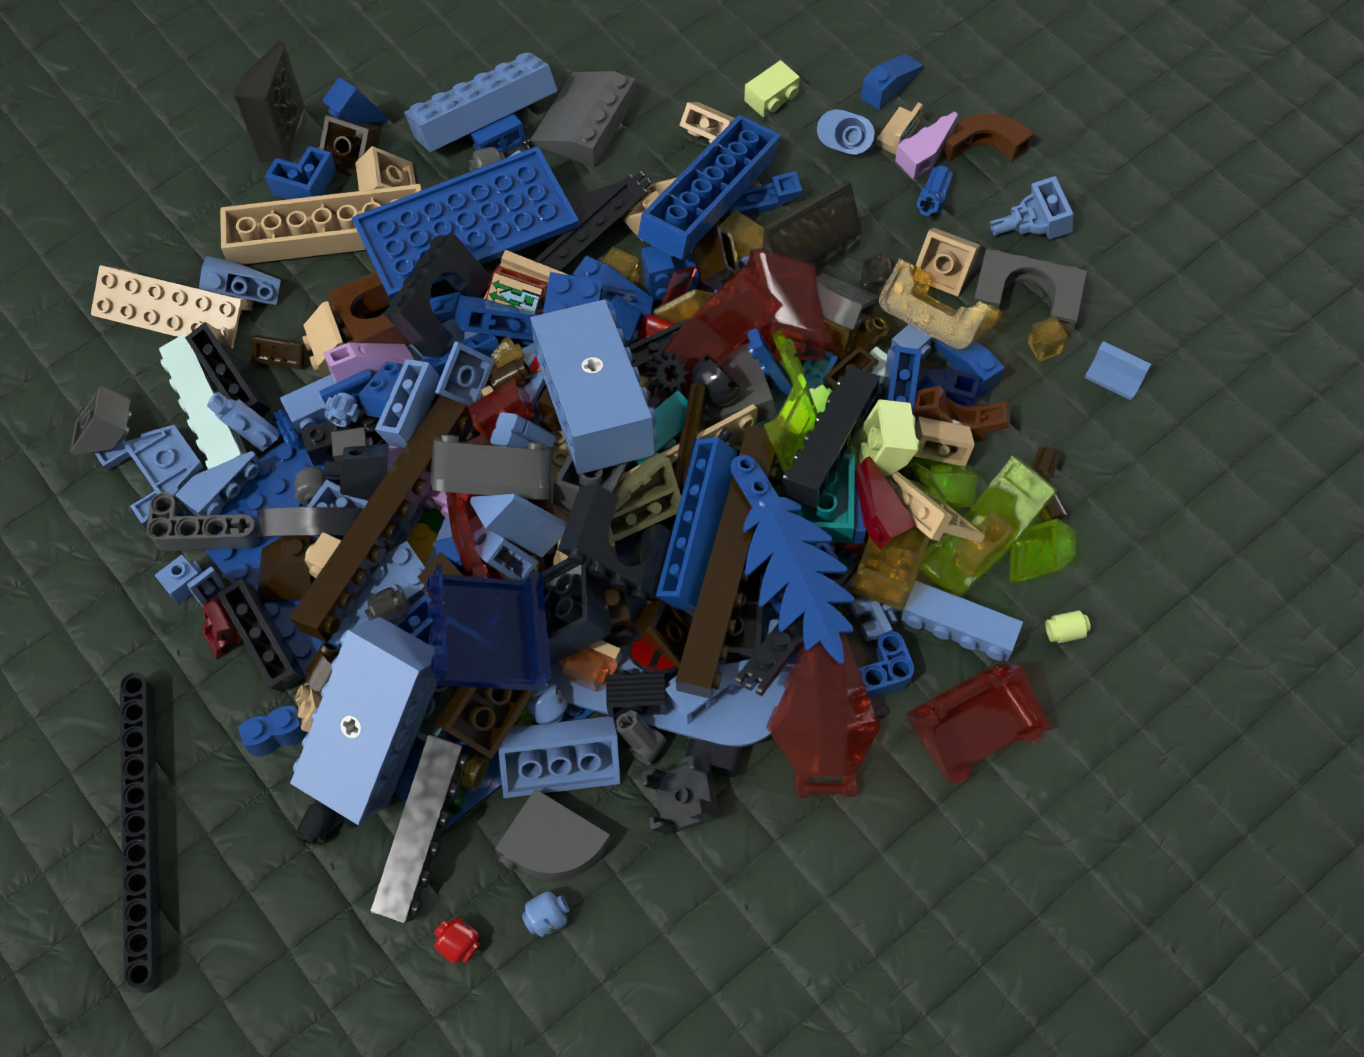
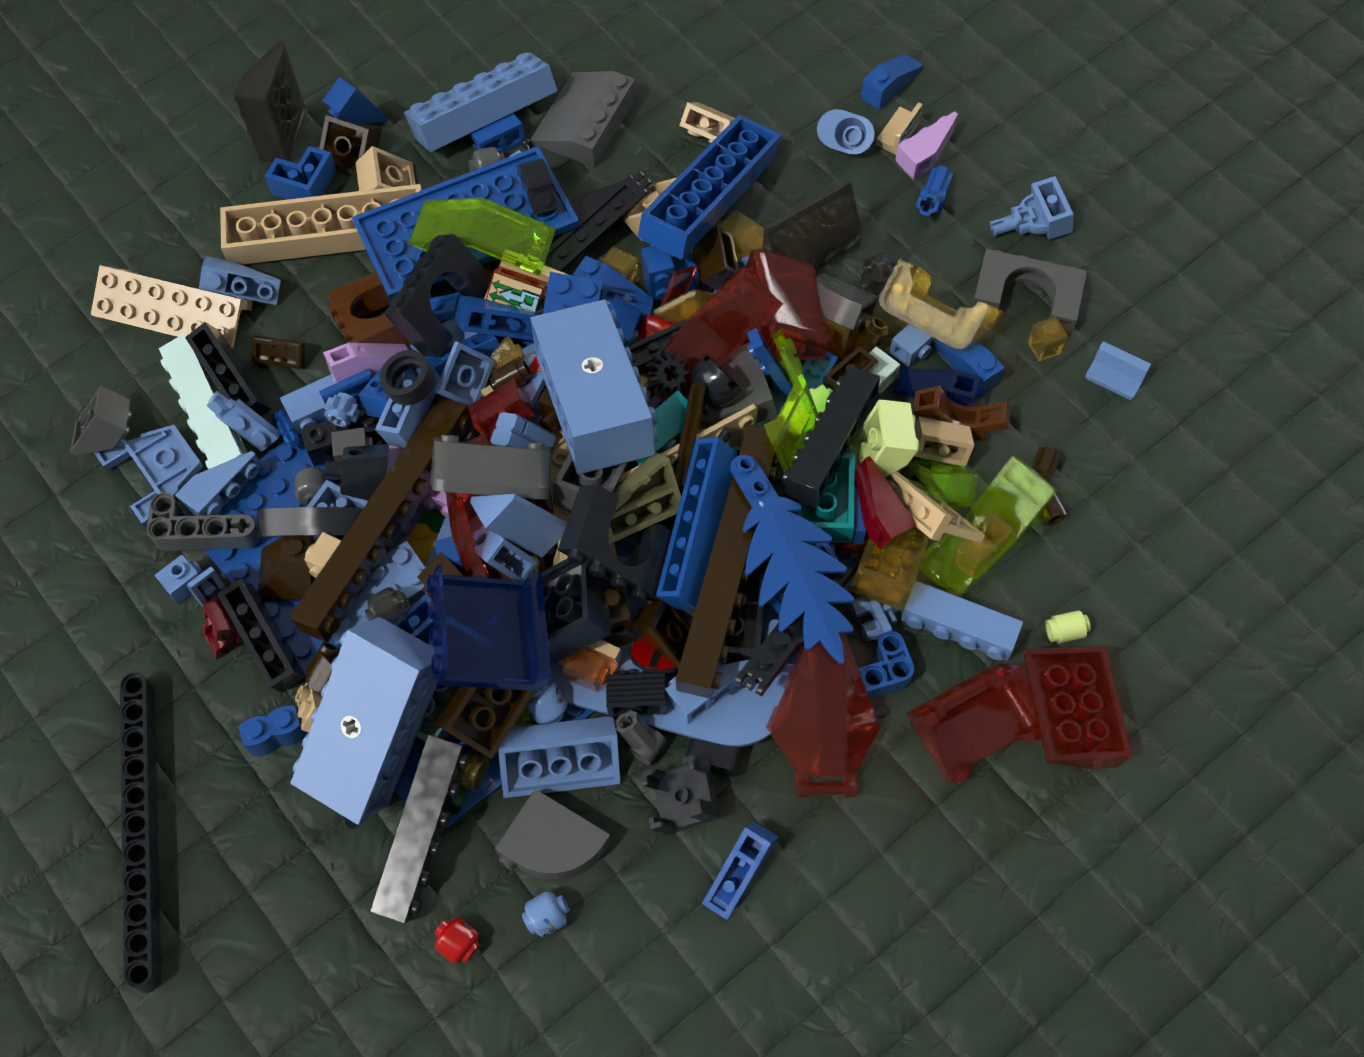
(316, 823): black brick -> none
(321, 337): tan slope -> none
(399, 363): none -> black tyre
(485, 228): none -> clear neon green windscreen
(538, 185): none -> black brick
(740, 869): none -> blue slope
(767, 196): blue slope -> none
(772, 89): yellowish green brick -> none
(901, 374): blue brick -> none
(947, 260): tan slope -> none
(989, 130): reddish brown arch -> none
(1042, 550): clear neon green slope -> none
(1077, 707): none -> clear red slope

